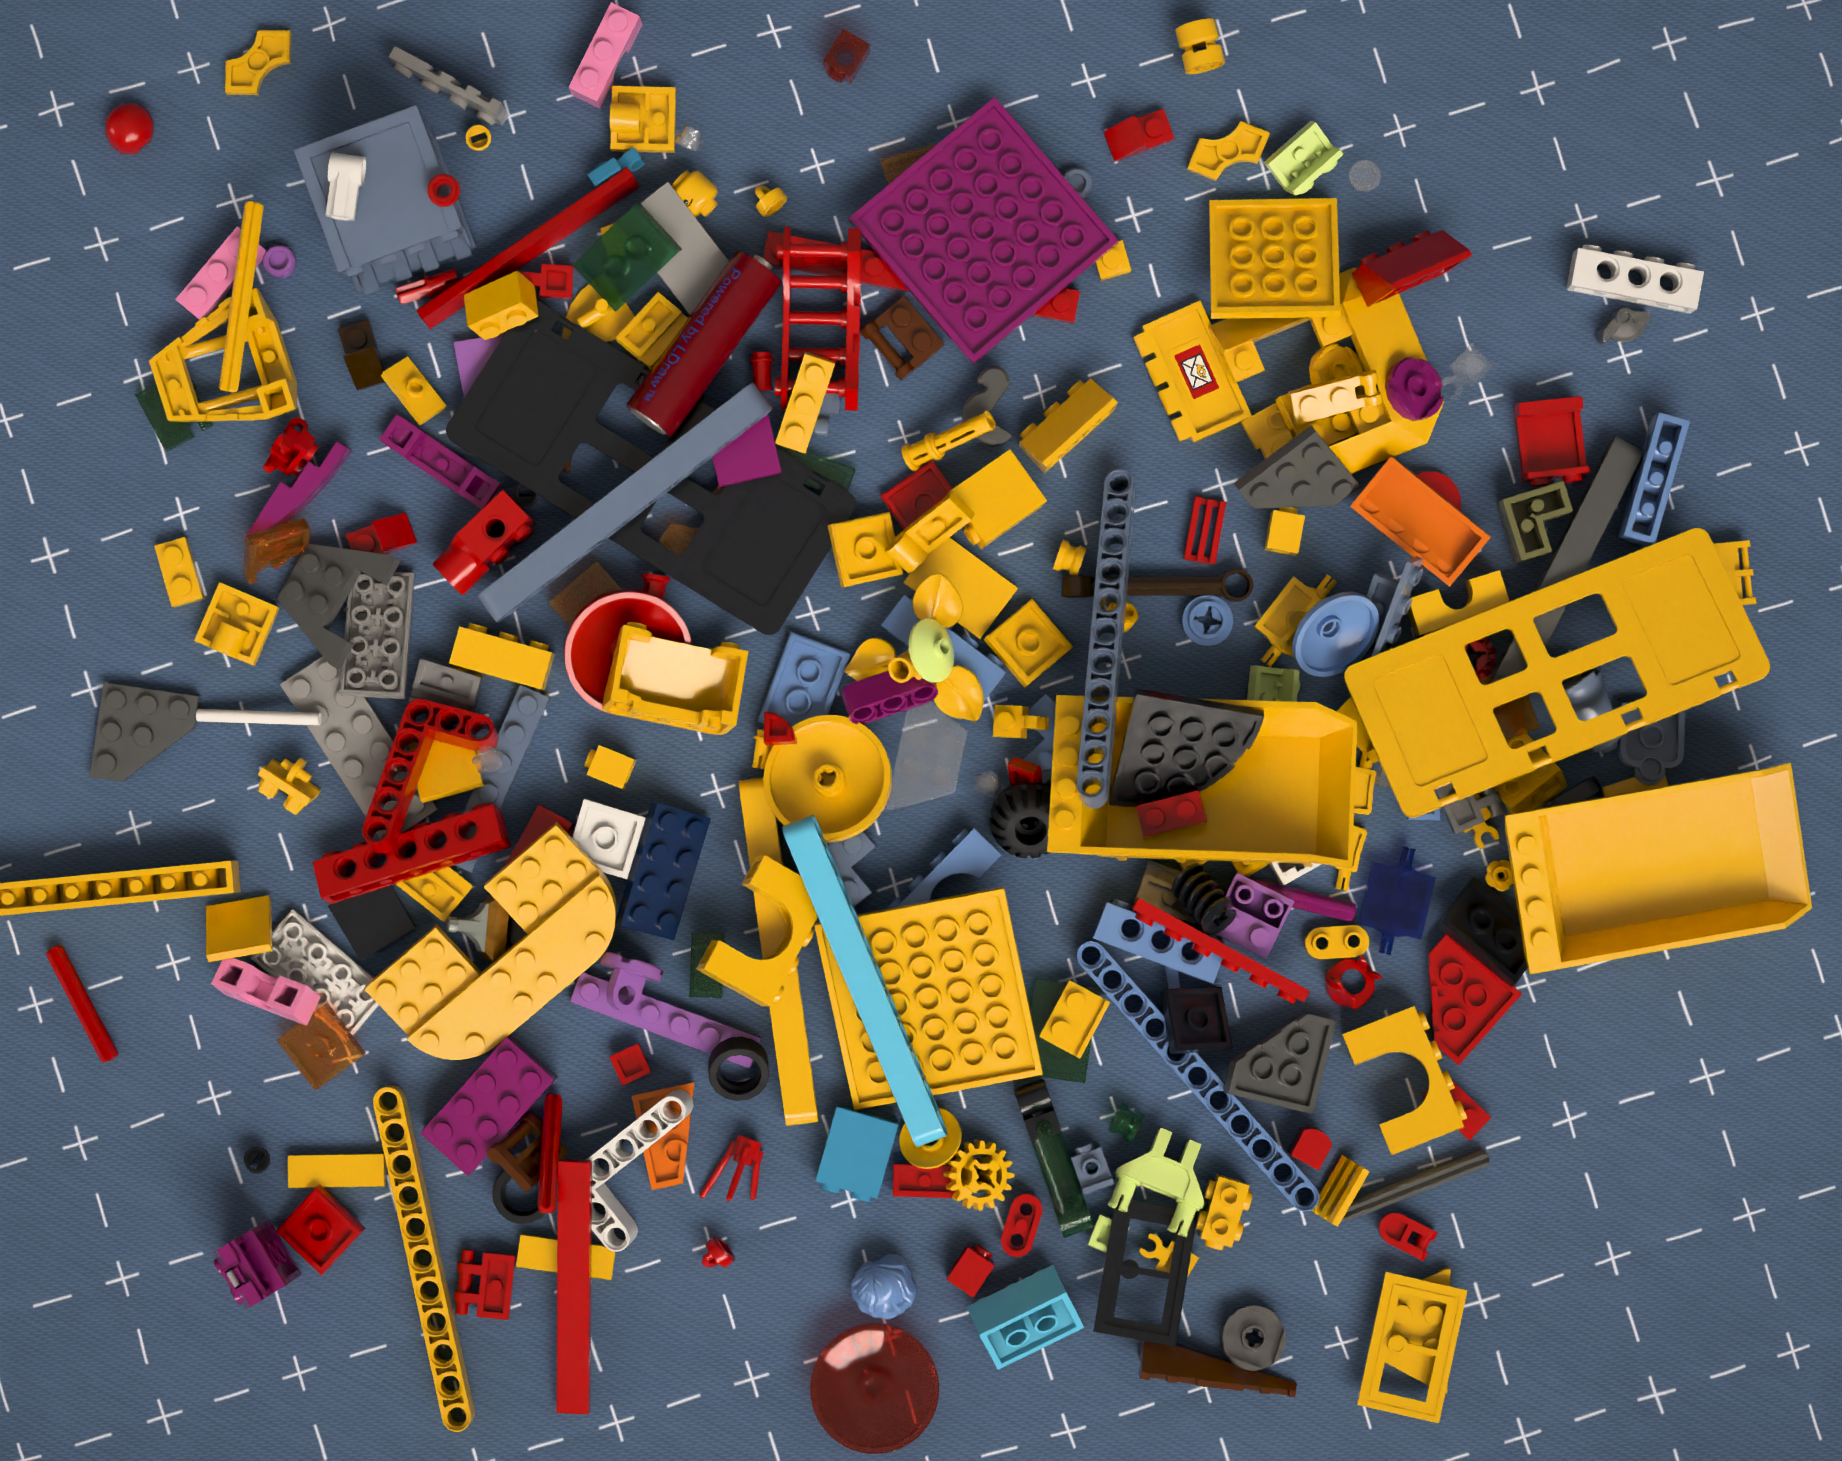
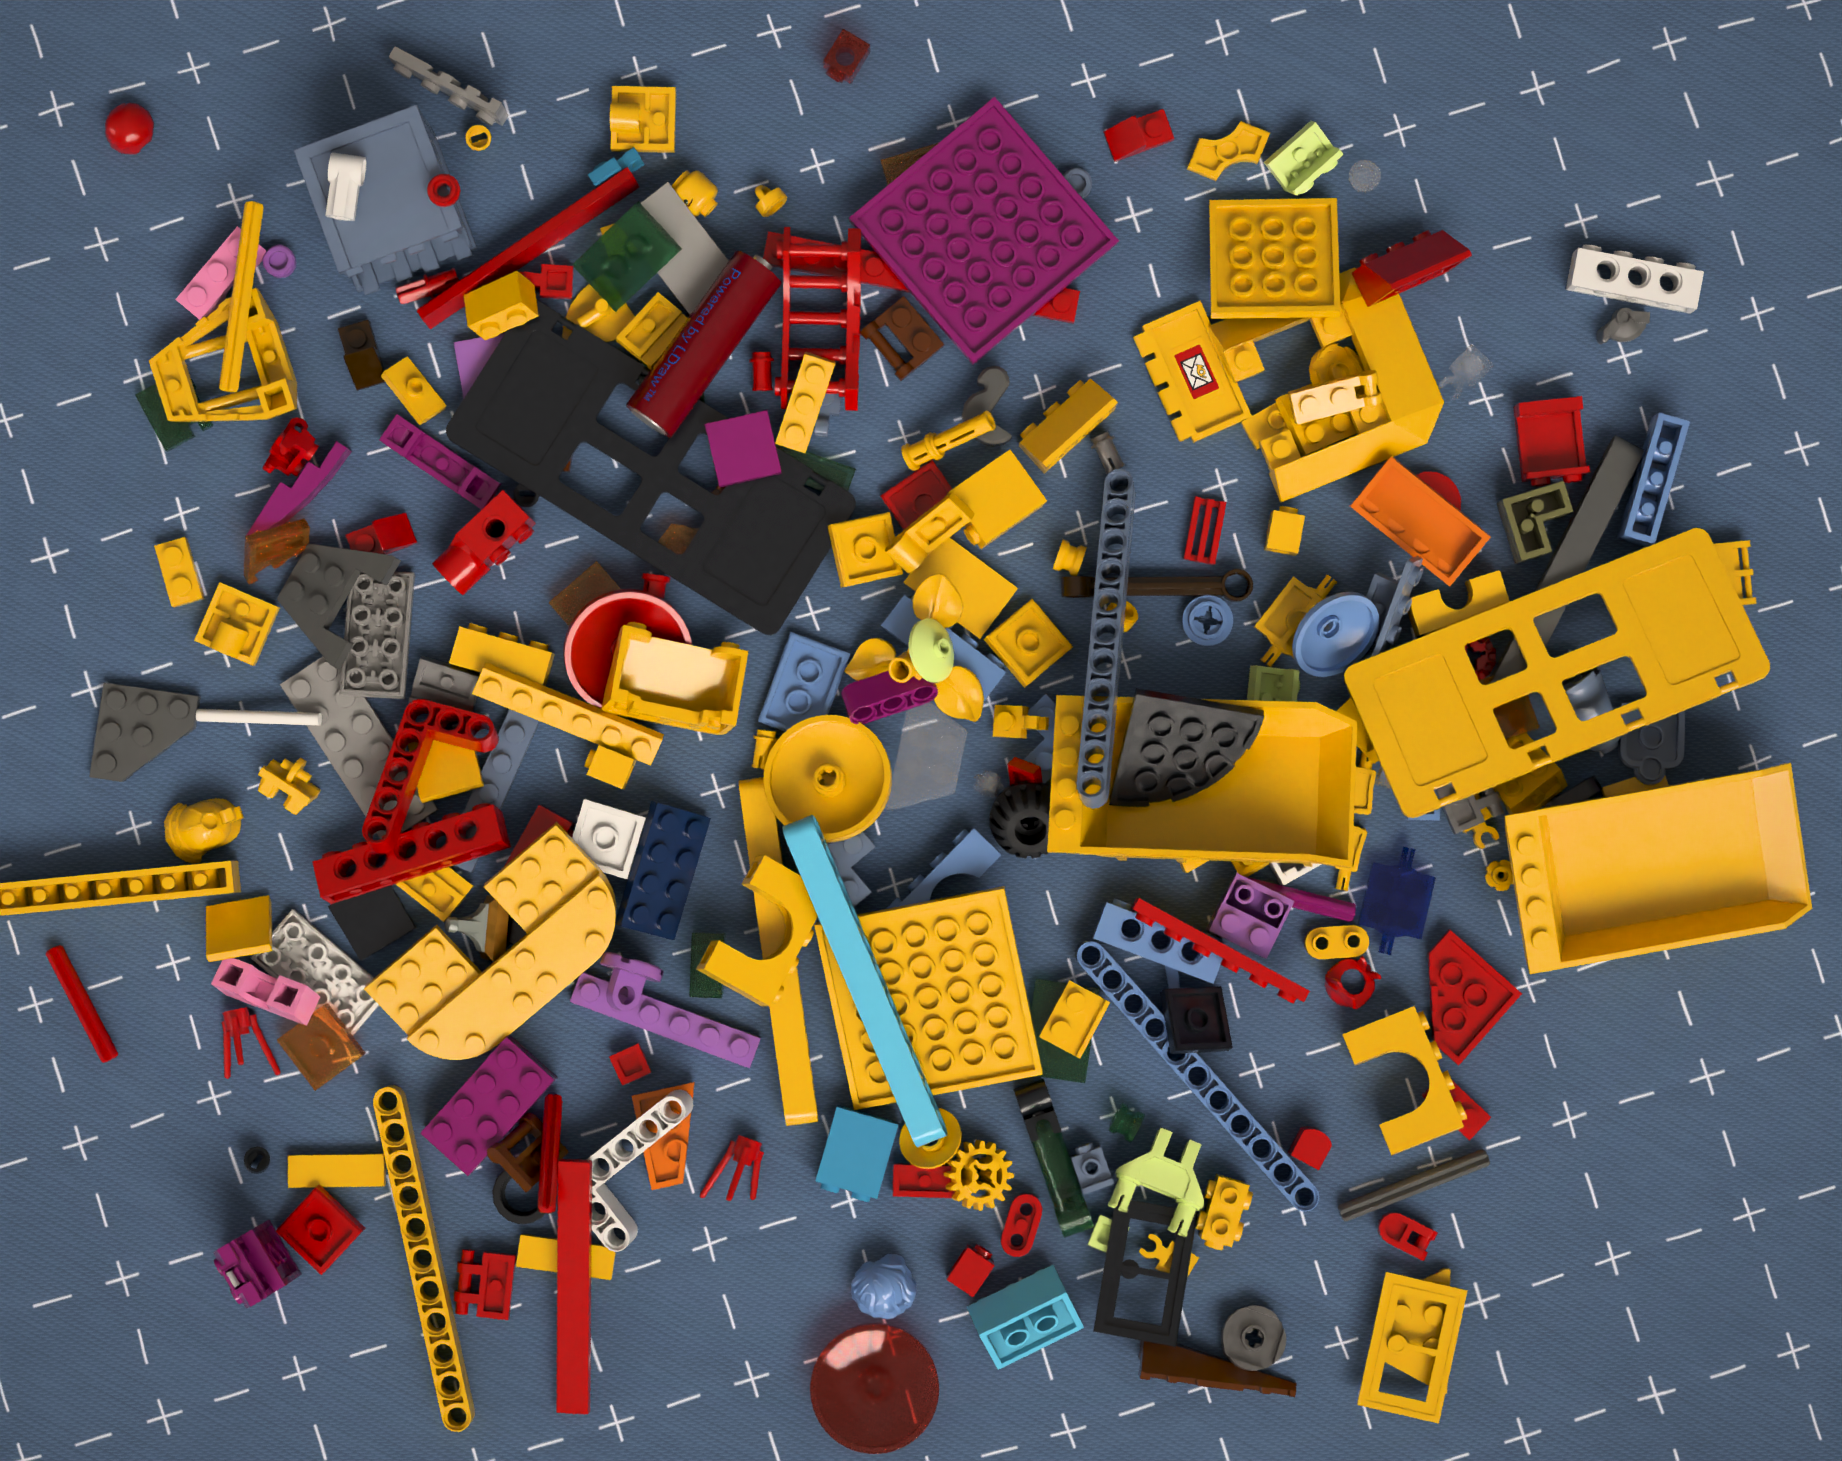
(201, 827): none -> yellow helmet
(236, 1024): none -> red plant
(268, 52): yellow tile -> none
(488, 760): clear plate -> none
(567, 713): none -> yellow plate
(601, 59): bright pink arch -> none
(625, 502): sand blue beam -> none
(689, 138): clear plate -> none
(717, 1253): red tile -> none
(738, 1090): black tyre -> none
(777, 730): red tile -> none
(1107, 450): none -> flat silver pin
(1113, 263): yellow plate -> none
(1157, 890): flat silver plate -> none
(1171, 813): red plate -> none
(1195, 36): yellow wheel -> none
(1203, 899): black piece -> none
(1284, 1065): dark grey plate -> none
(1298, 475): dark grey plate -> none
(1336, 1188): yellow tile -> none
(1414, 389): magenta tile -> none
(1487, 930): black plate -> none

